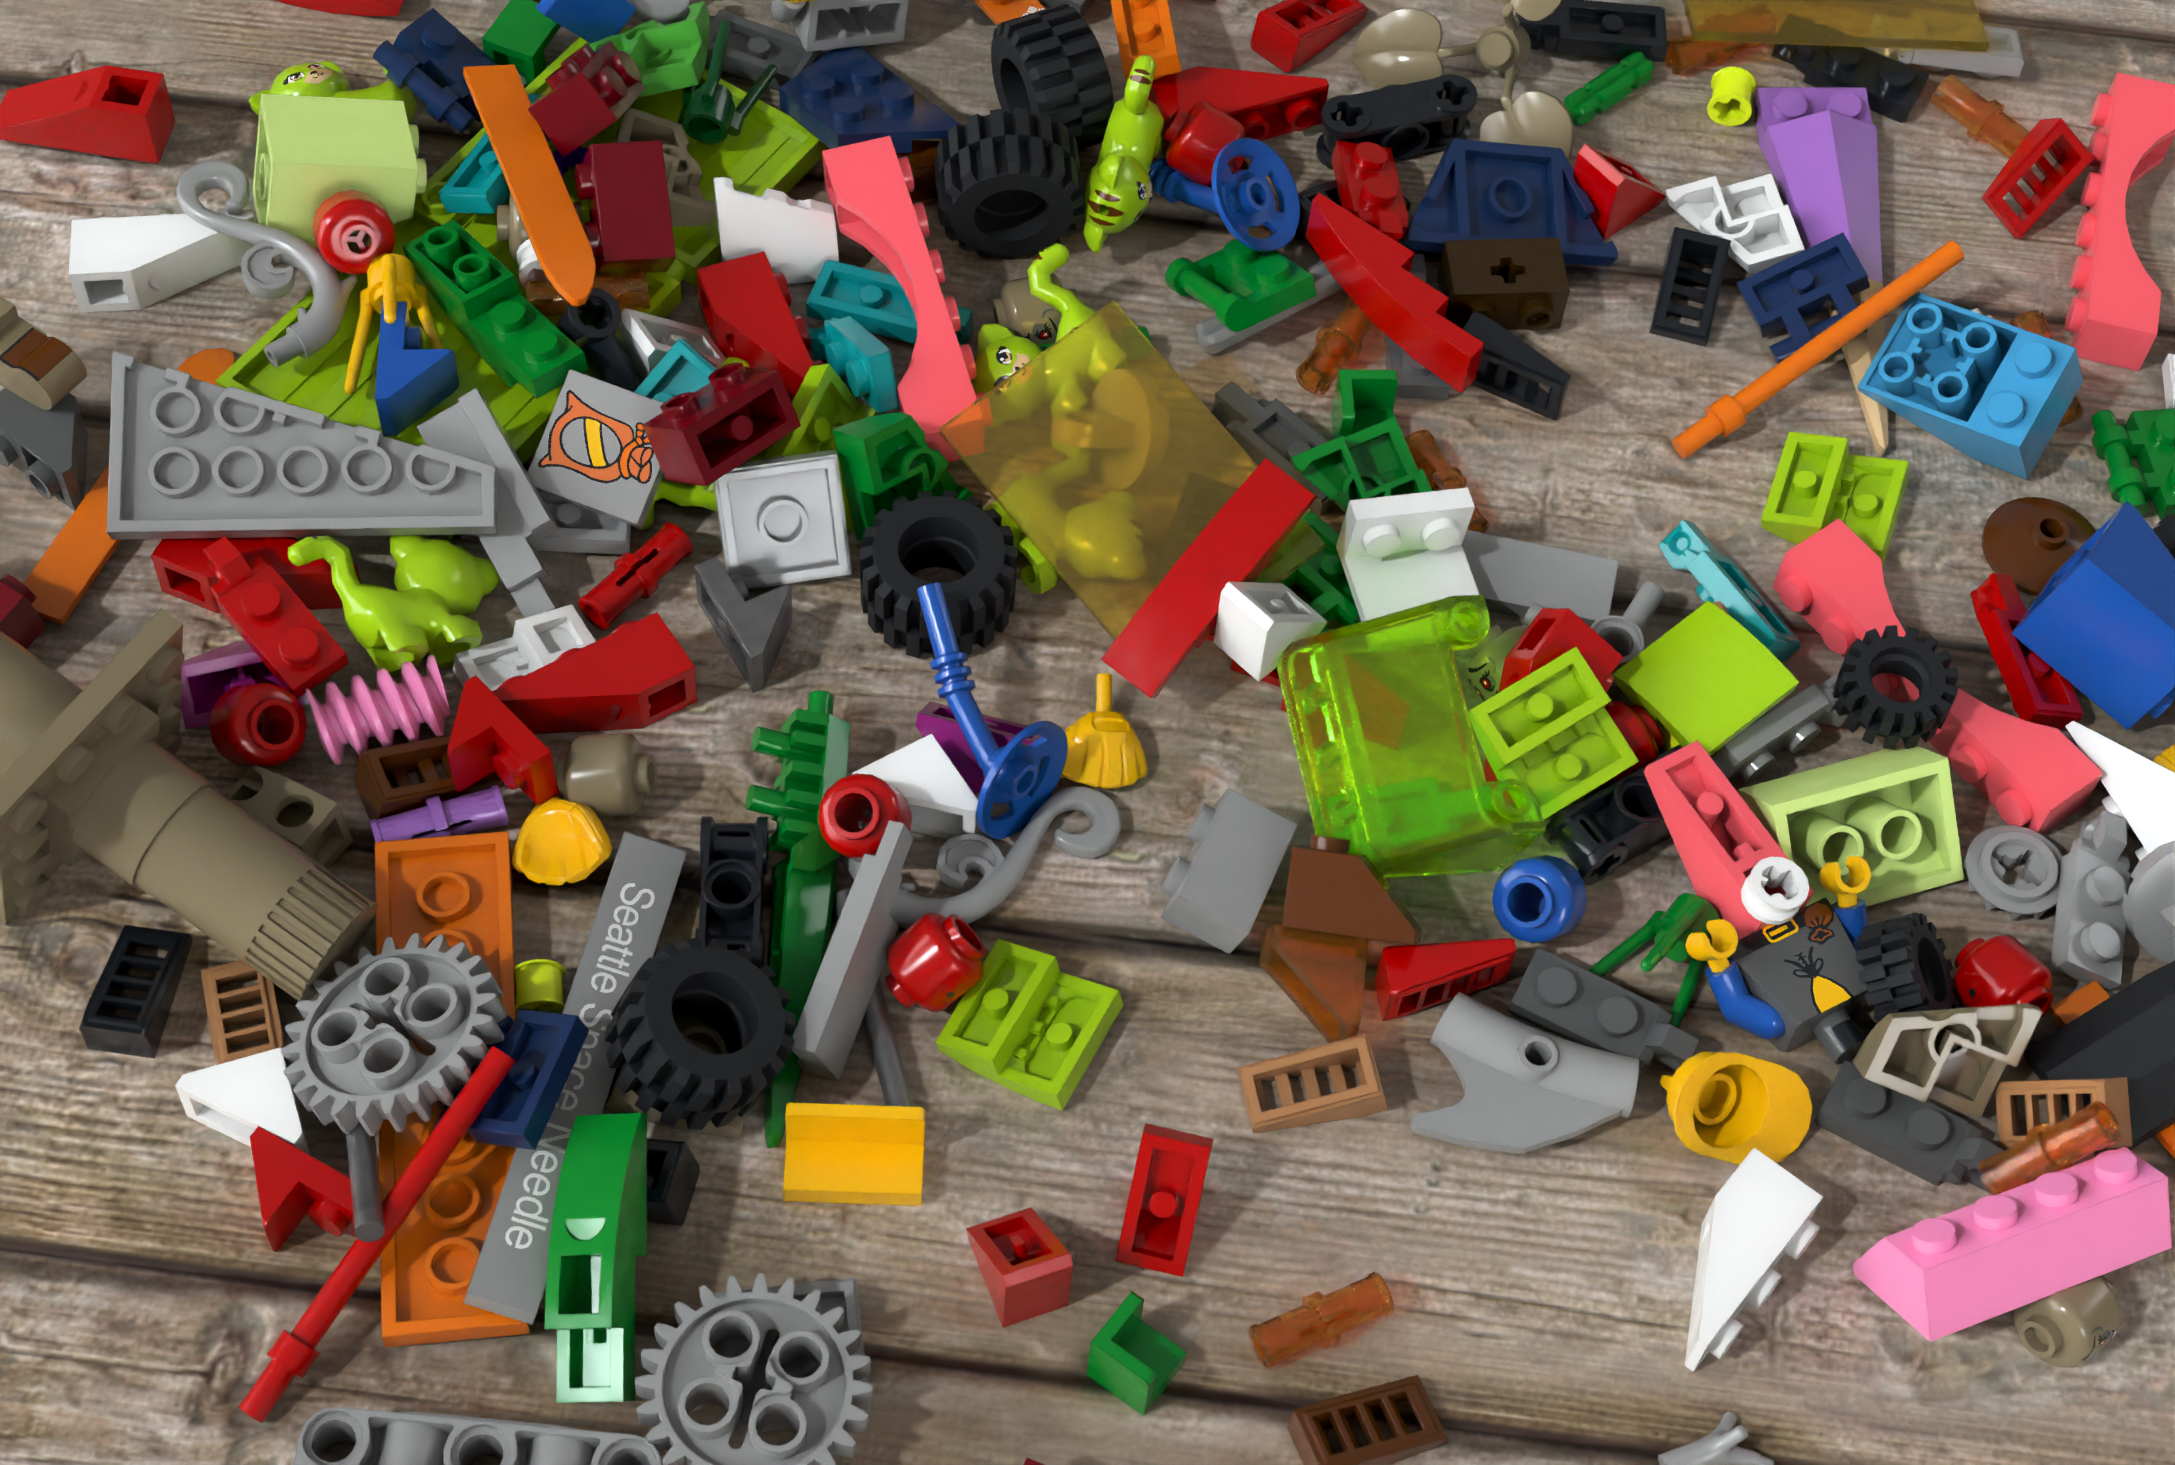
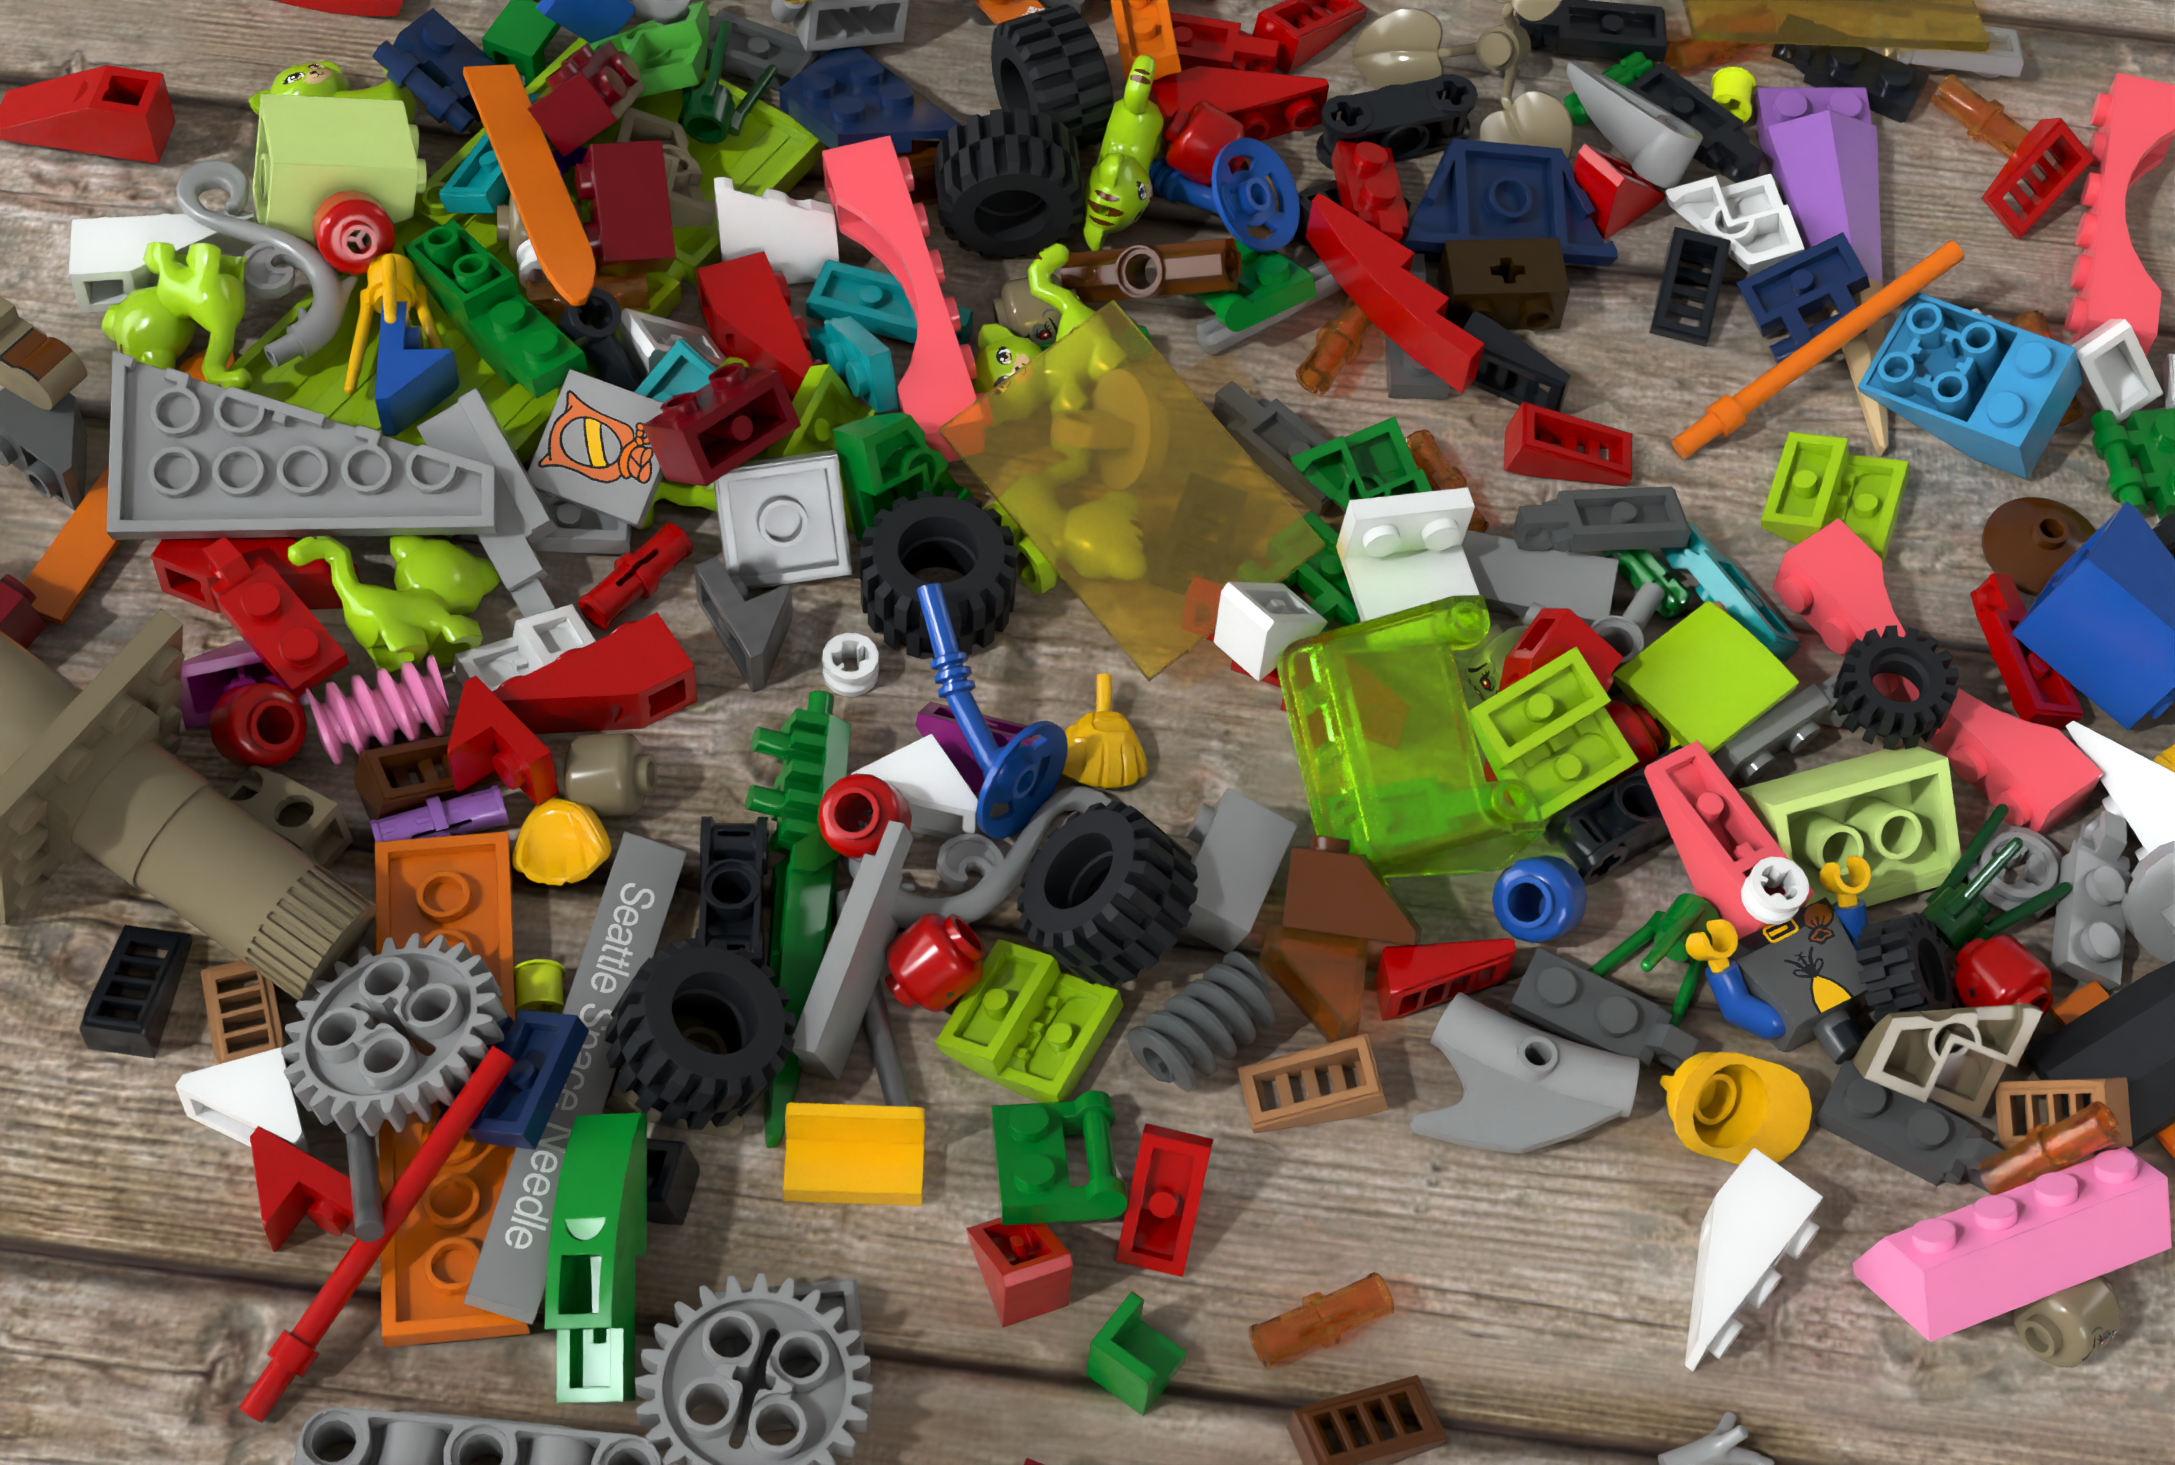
(162, 319): none -> lime animal
(850, 646): none -> white bush
(1035, 1167): none -> green plate
(1107, 893): none -> black tyre
(1180, 267): none -> reddish brown piece
(1187, 599): red slope -> none
(1203, 1022): none -> dark grey piece
(1221, 45): none -> red hinge
(1362, 399): green panel -> none
(1532, 453): none -> red slope
(1603, 521): none -> dark grey hinge
(1642, 131): none -> light grey piece
(1642, 567): none -> green axle
(1723, 139): none -> black hinge
(1960, 910): none -> dark green plant
(2116, 369): none -> white slope

